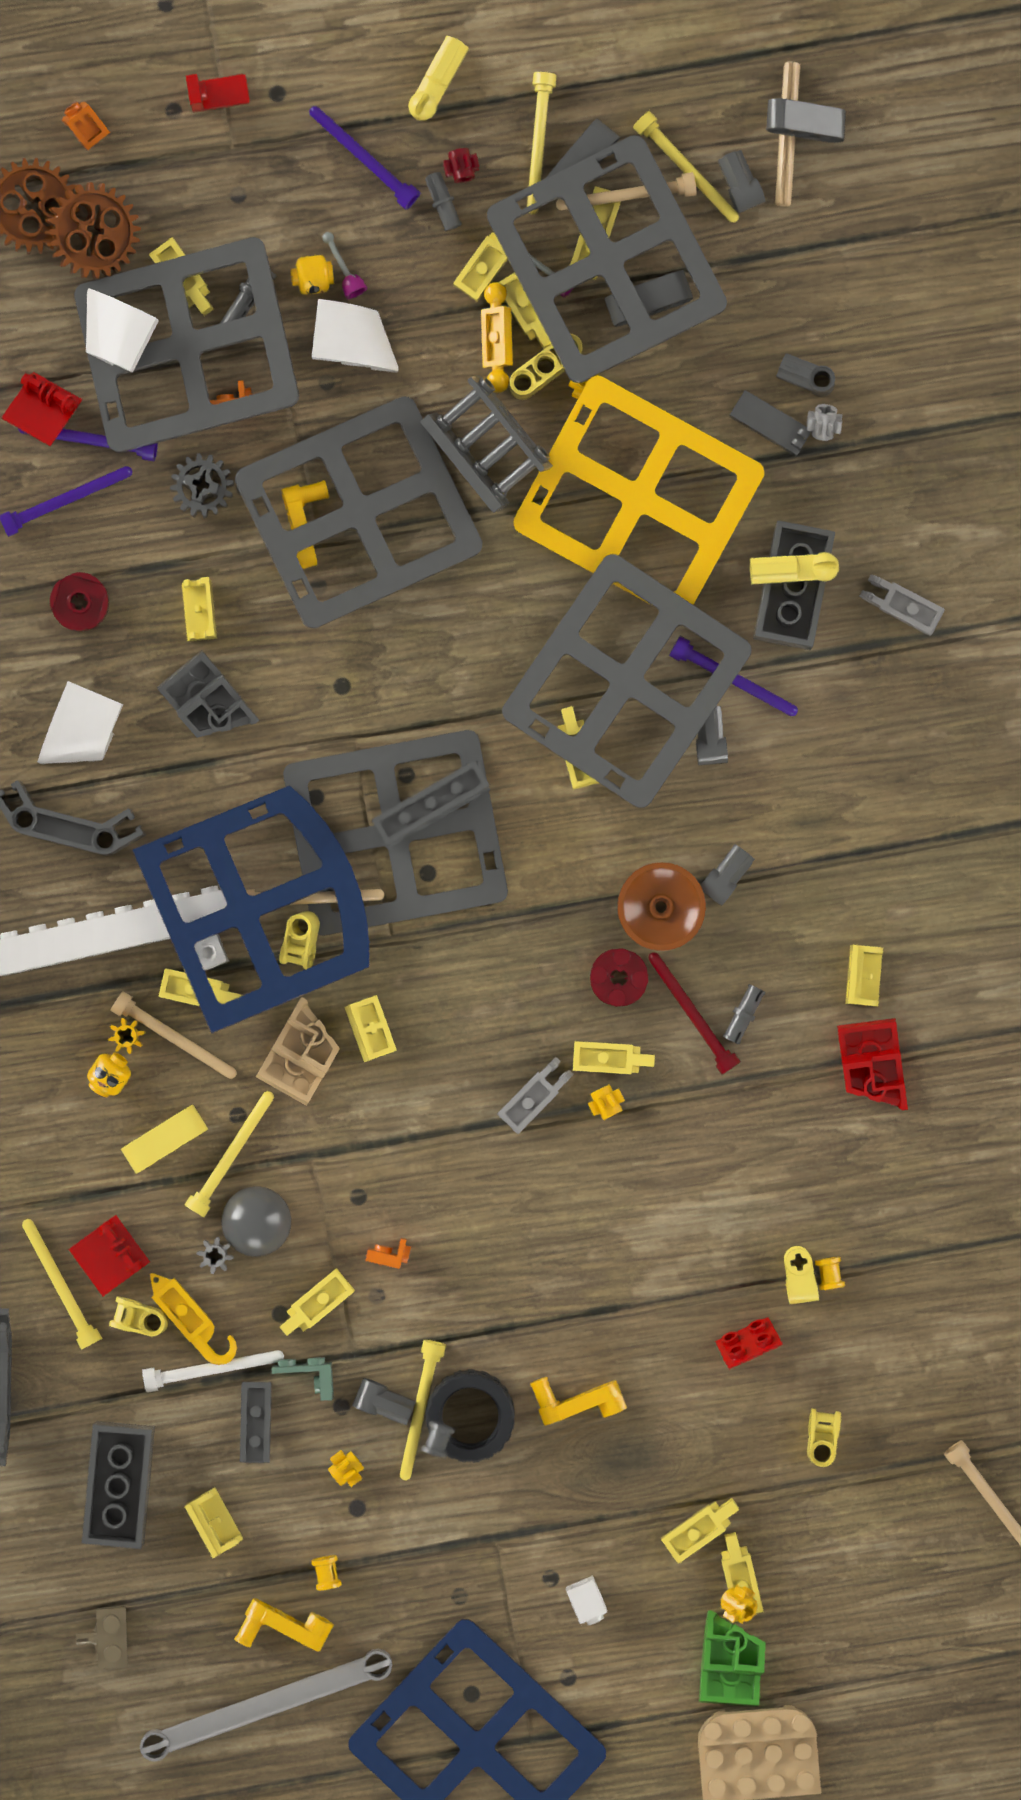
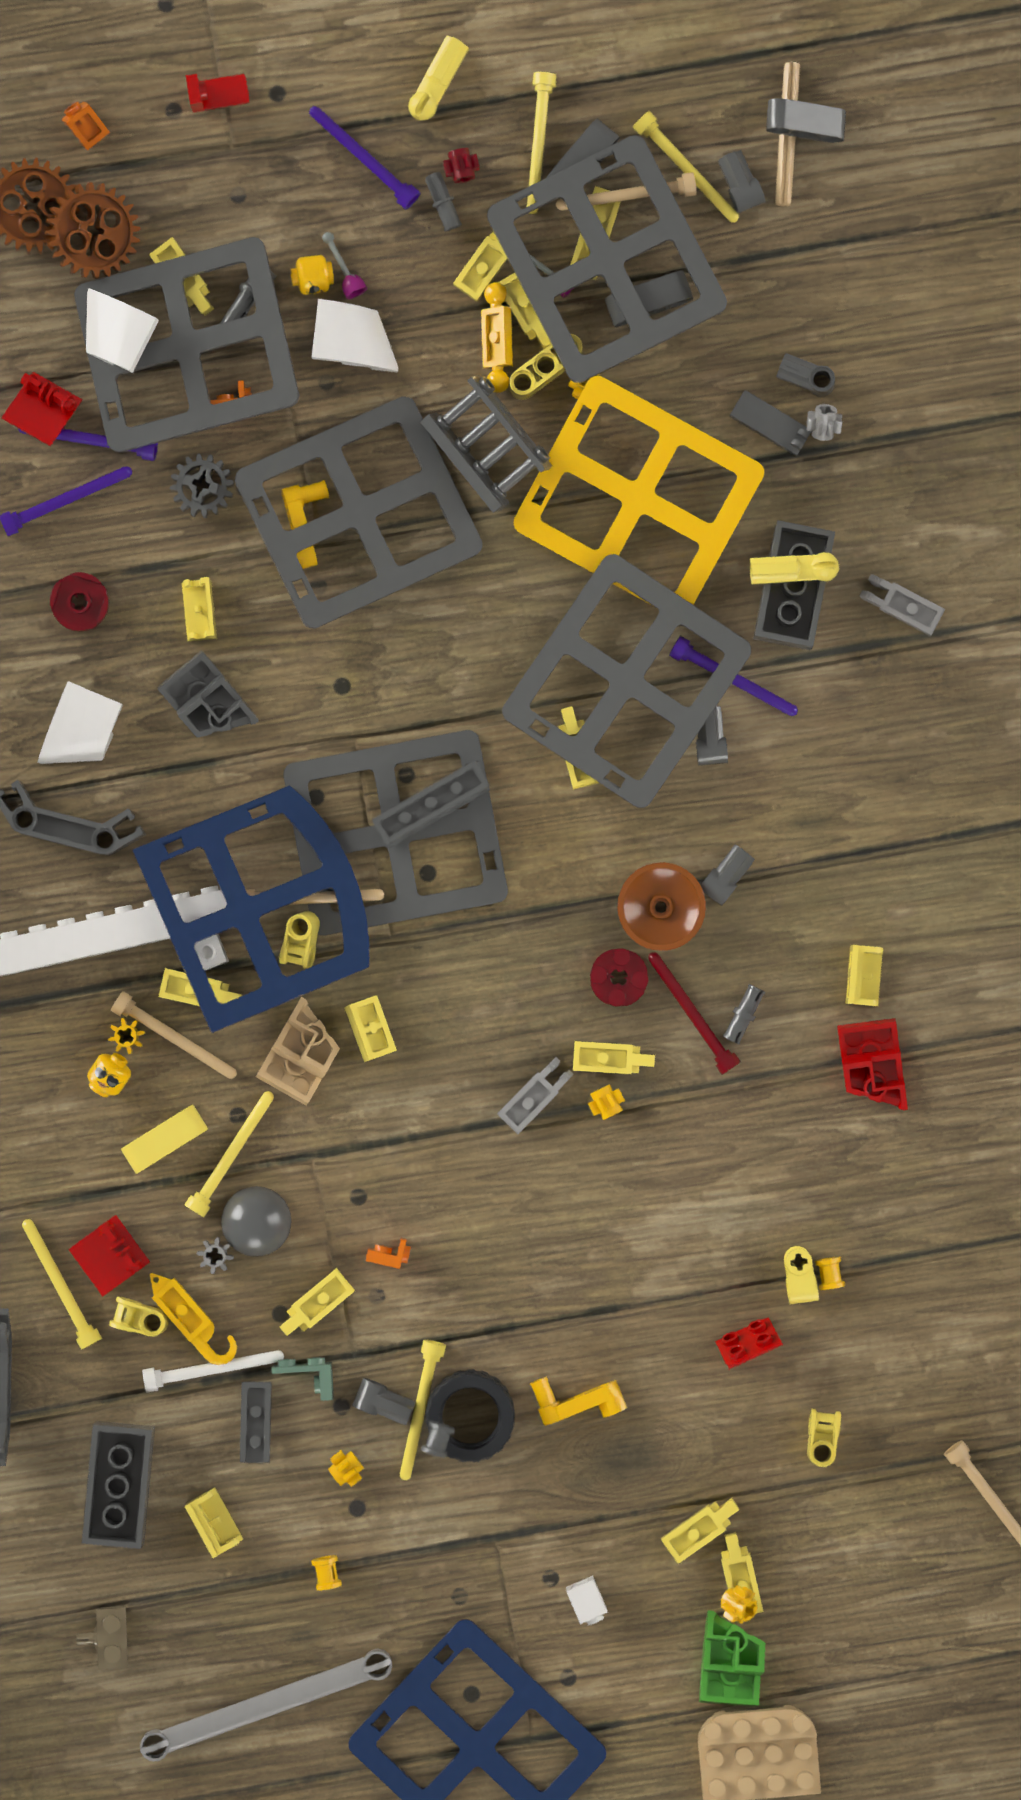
(311, 1633): yellow beam -> none

